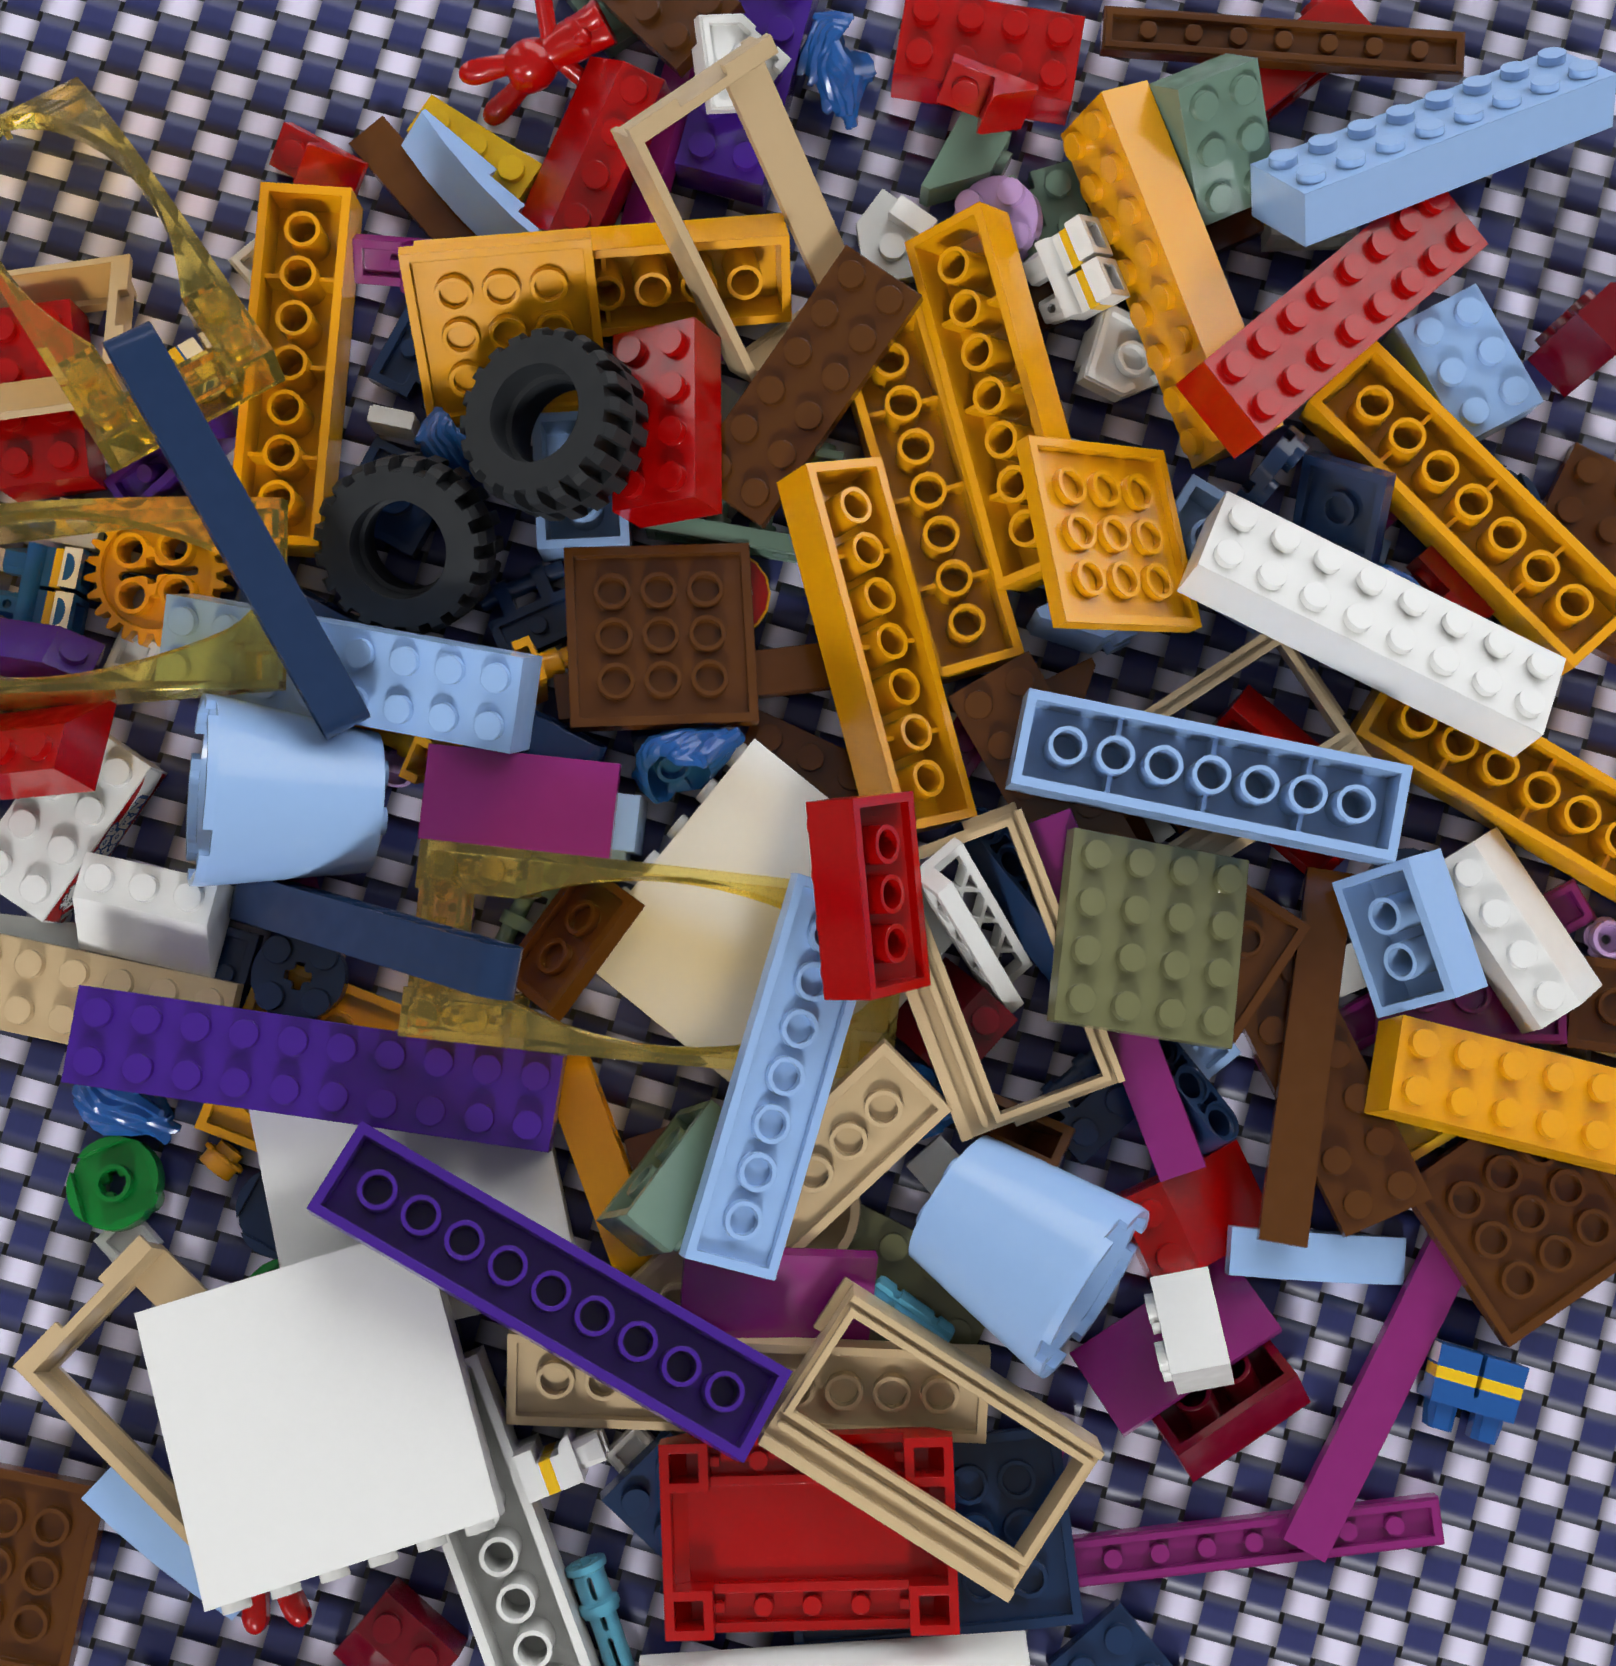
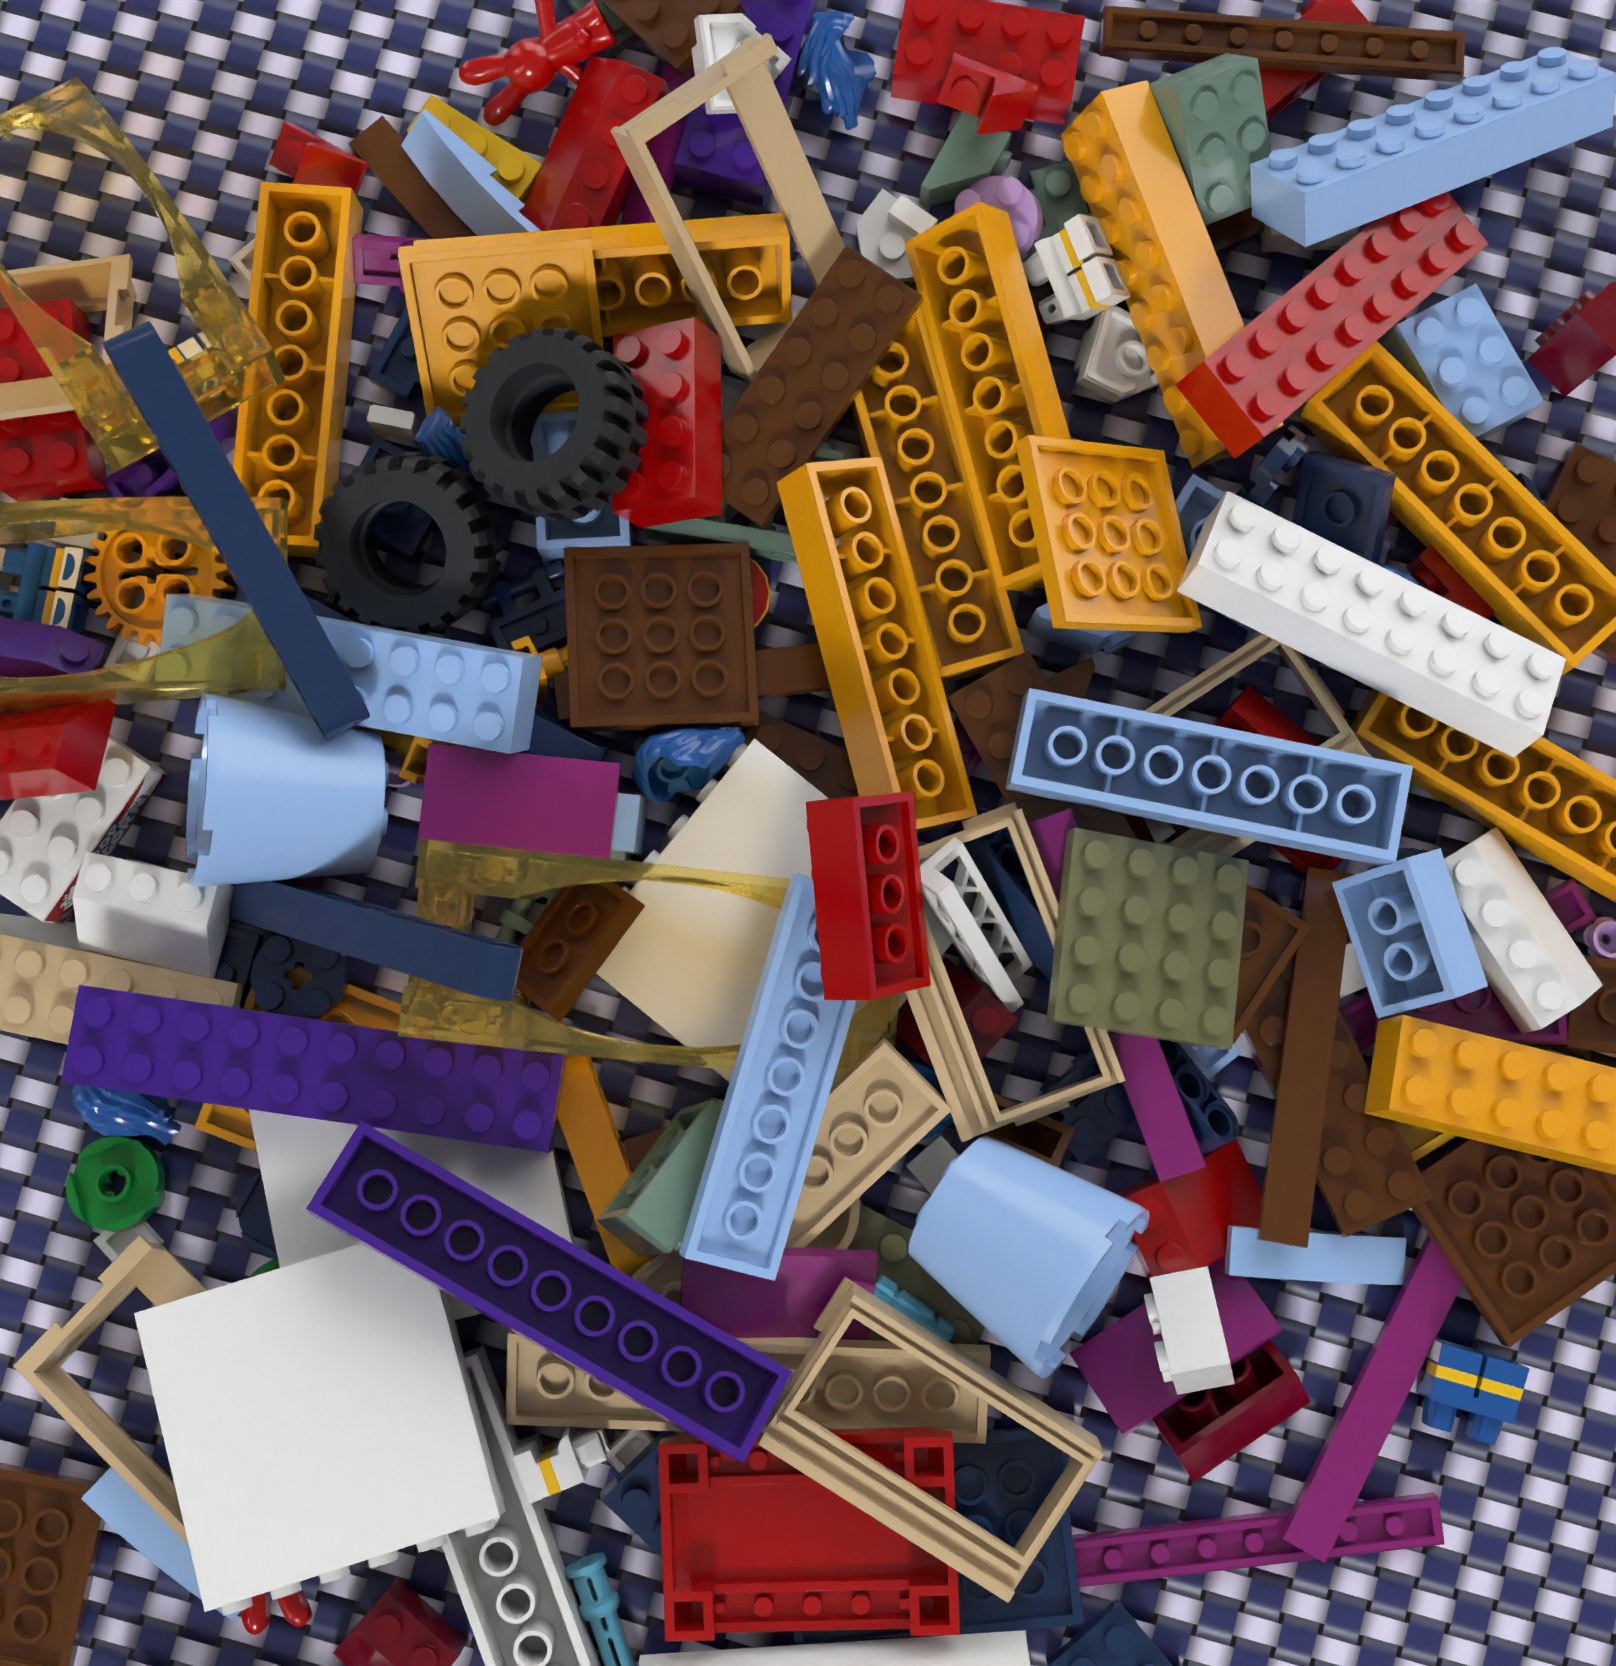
(222, 1159): light orange plate -> none

